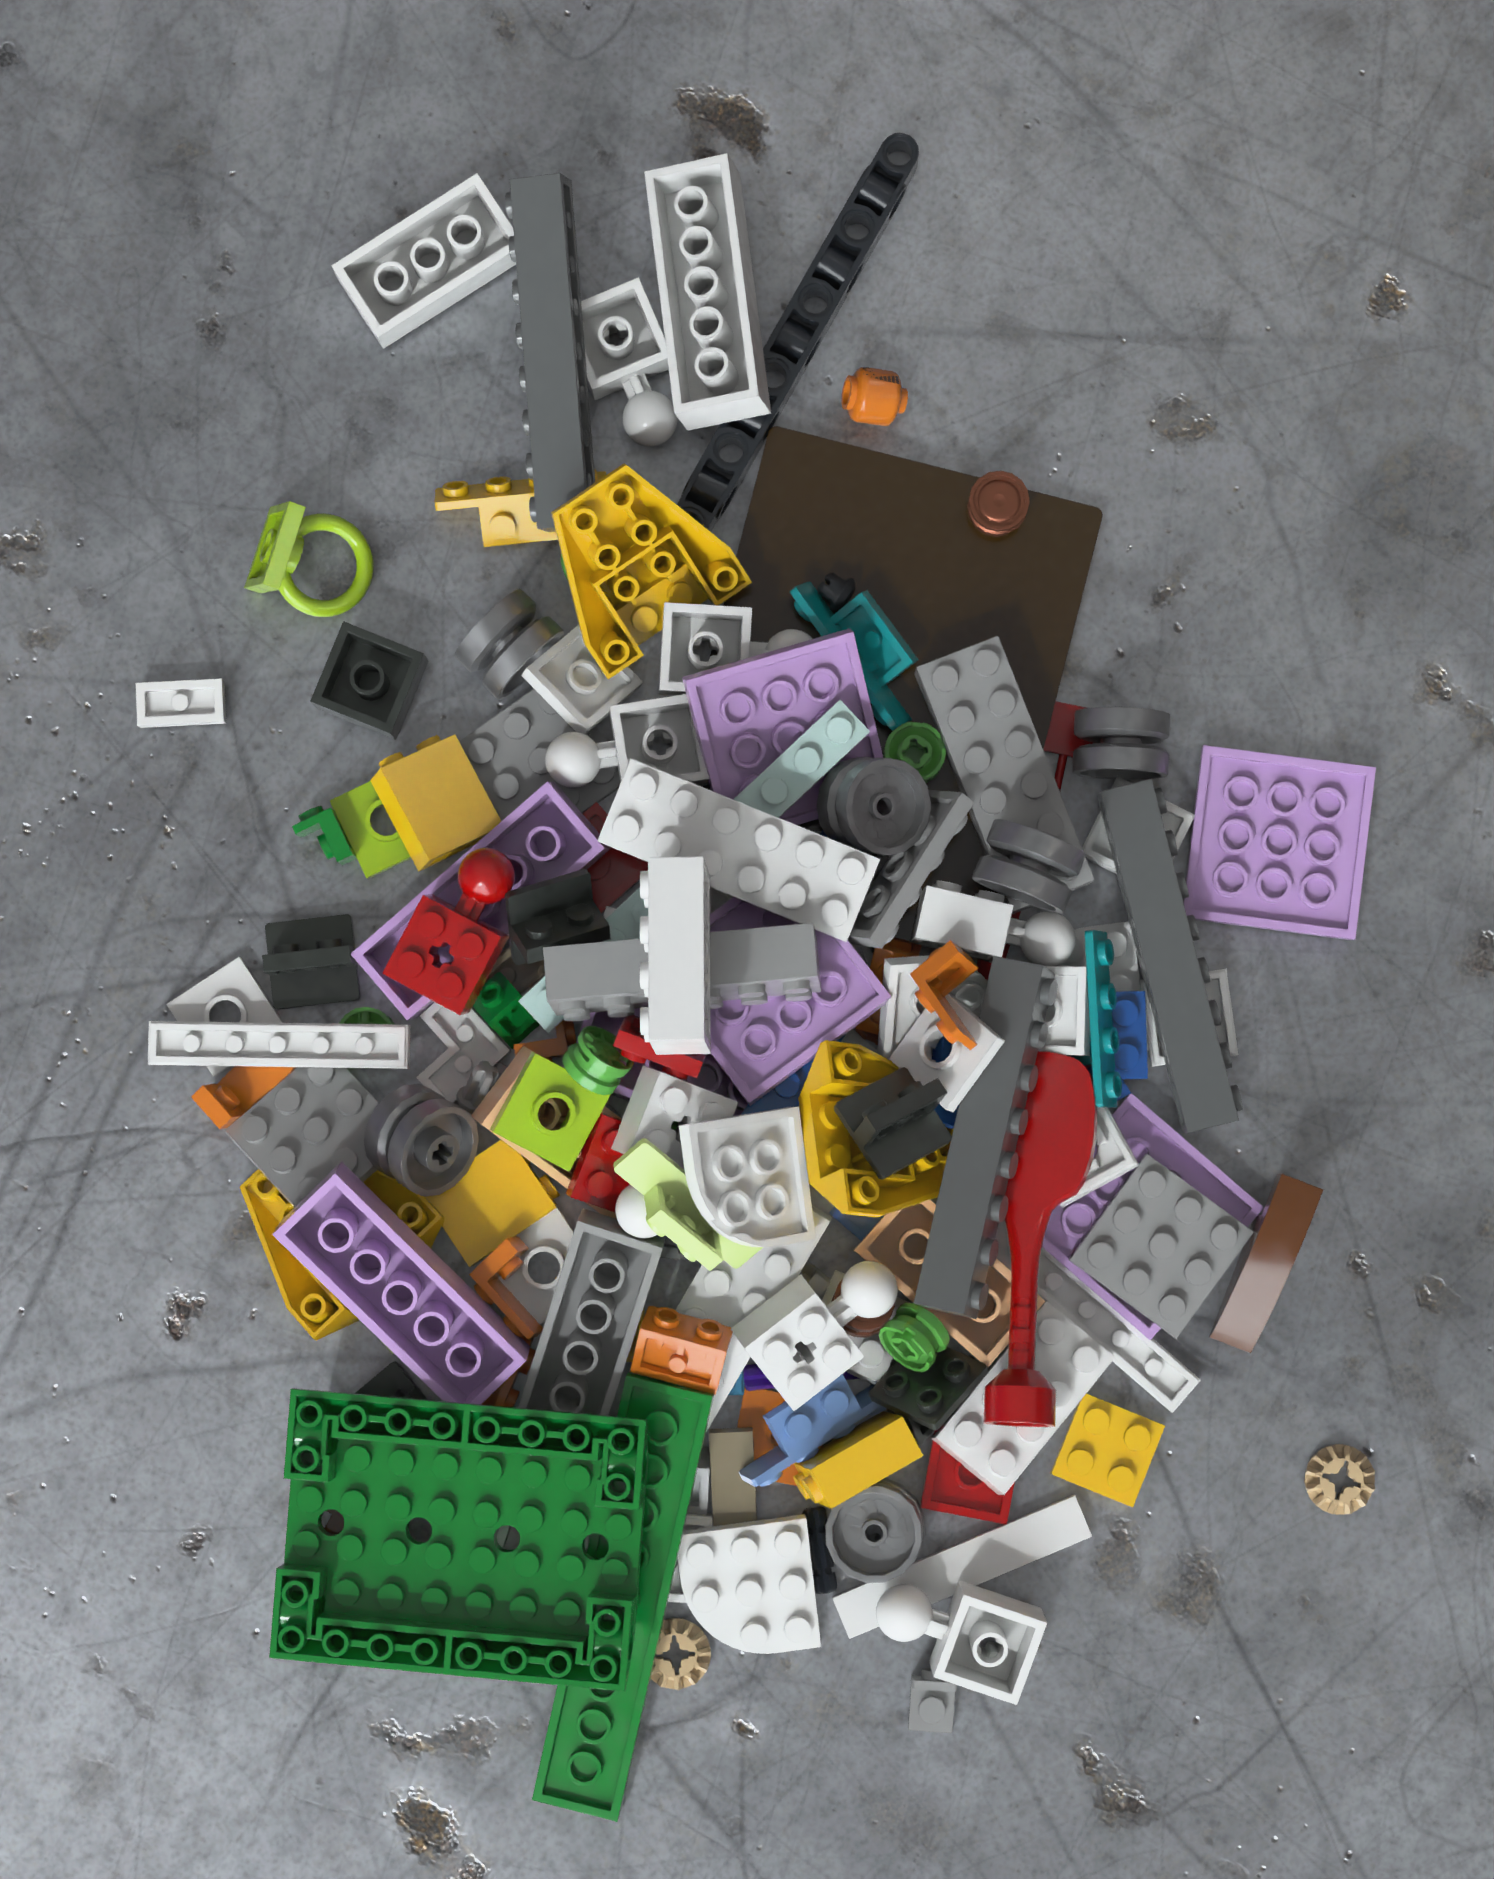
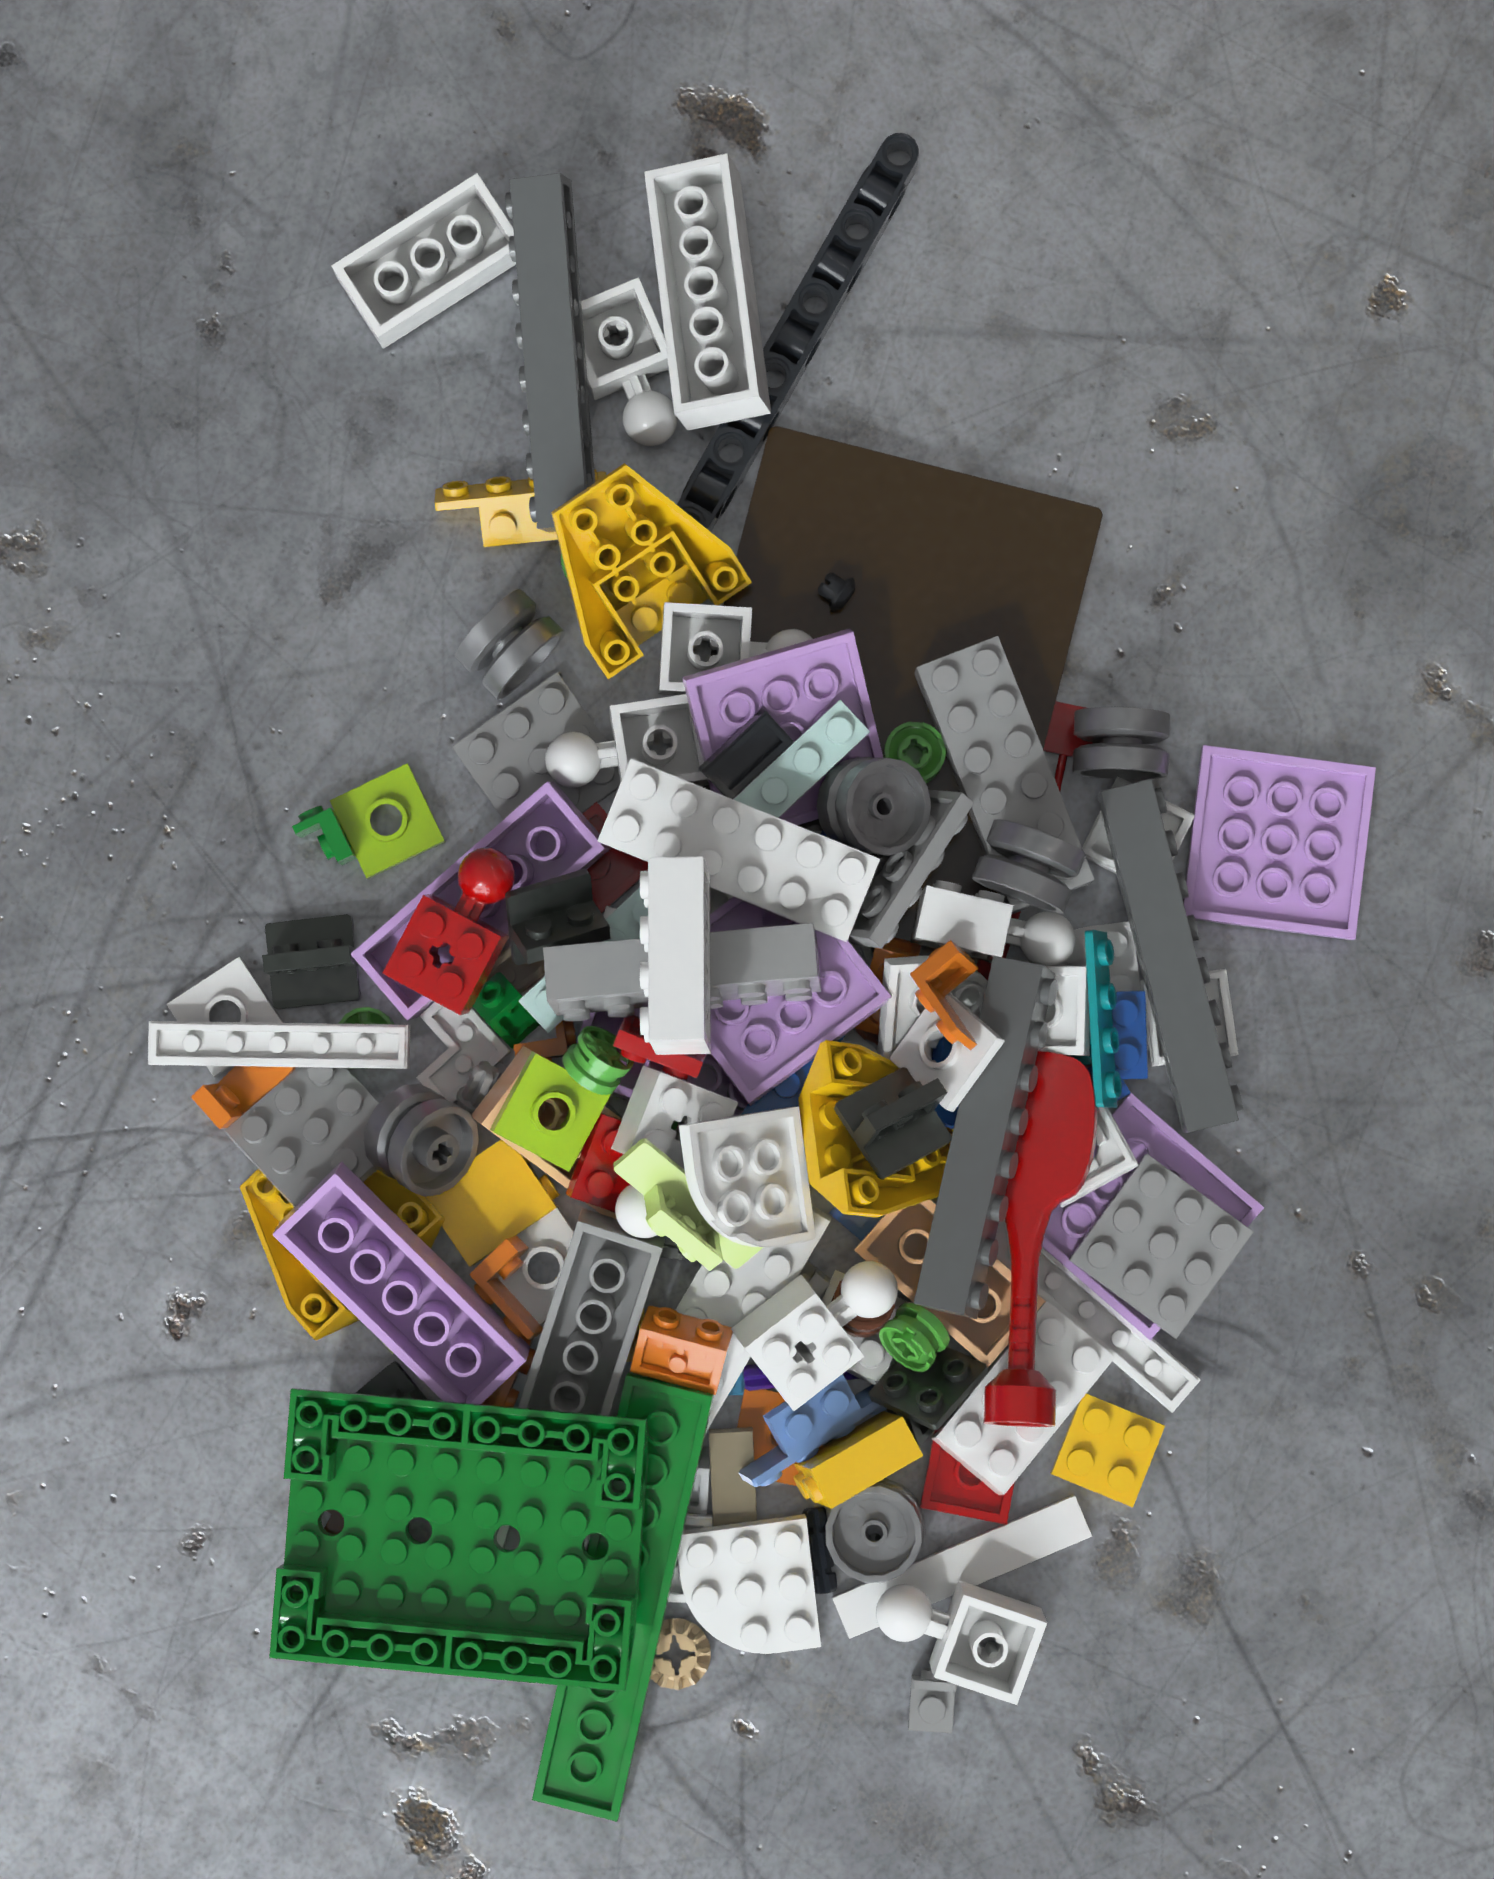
(180, 703): white plate -> none
(281, 550): lime tile -> none
(369, 680): pearl dark grey brick -> none
(435, 800): yellow brick -> none
(576, 685): white plate -> none
(746, 754): none -> black tile
(874, 396): orange head -> none
(878, 642): teal bracket -> none
(998, 503): copper wheel -> none
(1265, 1262): reddish brown slope -> none
(1329, 1461): tan gear -> none

